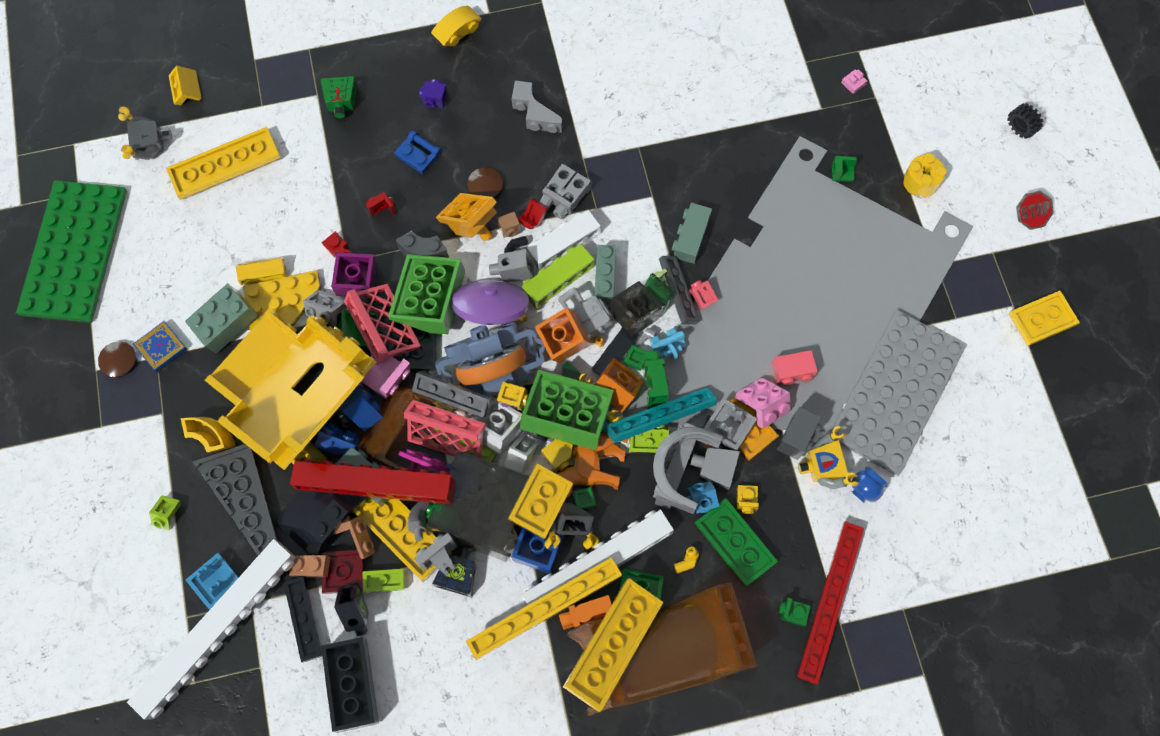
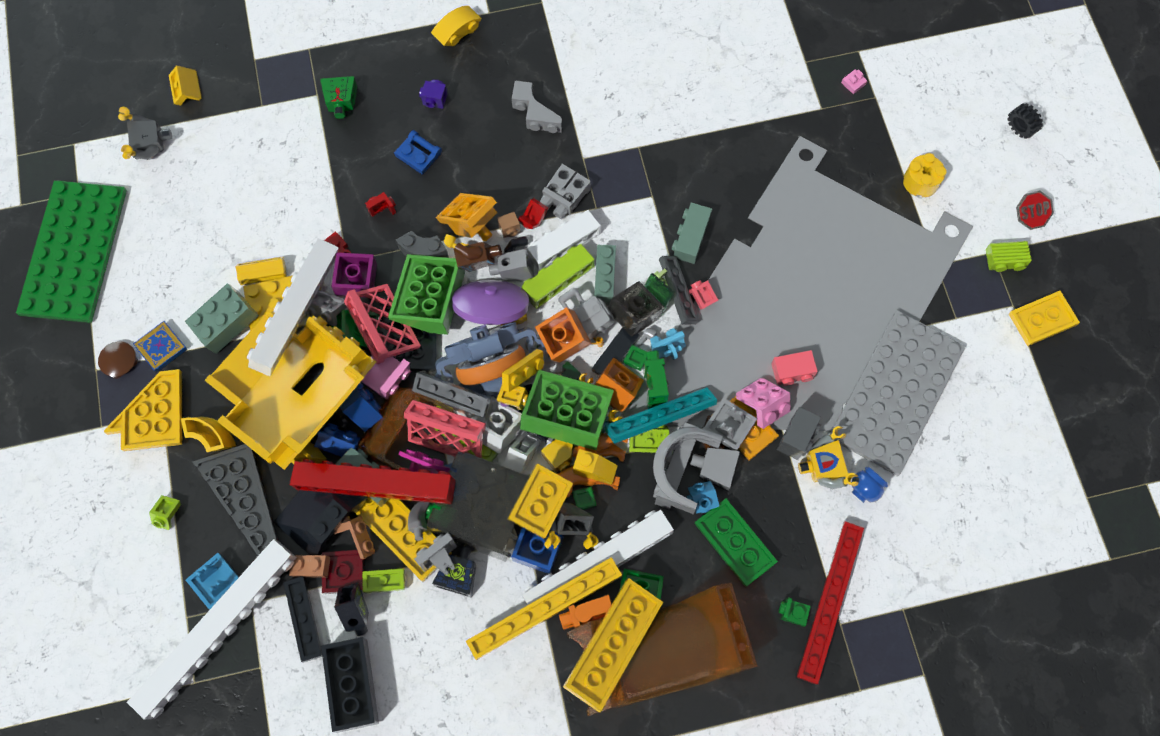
(153, 415): none -> yellow wing
(223, 163): yellow plate -> none
(292, 308): none -> white brick
(473, 256): none -> reddish brown torso
(485, 182): reddish brown dish -> none
(522, 370): none -> yellow plate
(594, 467): none -> yellow slope
(689, 561): yellow arm -> none
(747, 499): yellow bracket -> none
(843, 168): green panel -> none
(1008, 256): none -> lime brick

